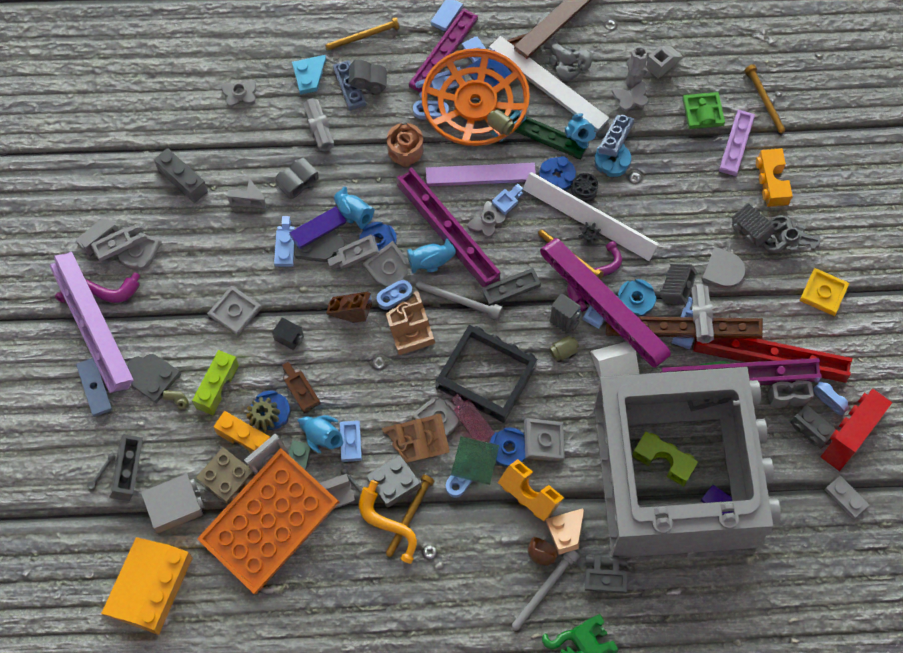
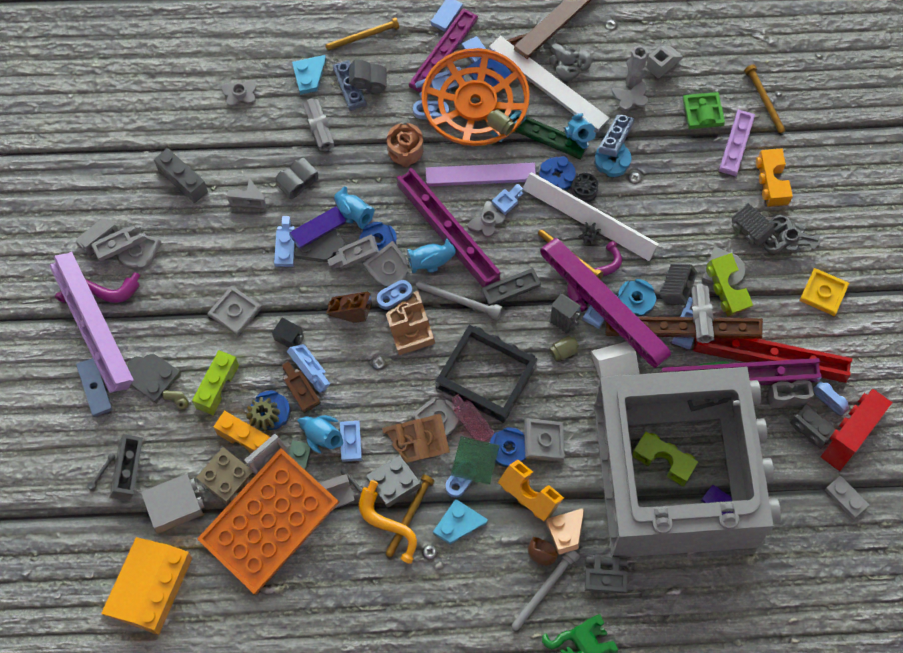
(309, 366): none -> light blue hinge
(458, 522): none -> medium azure wing
(732, 300): none -> lime arch

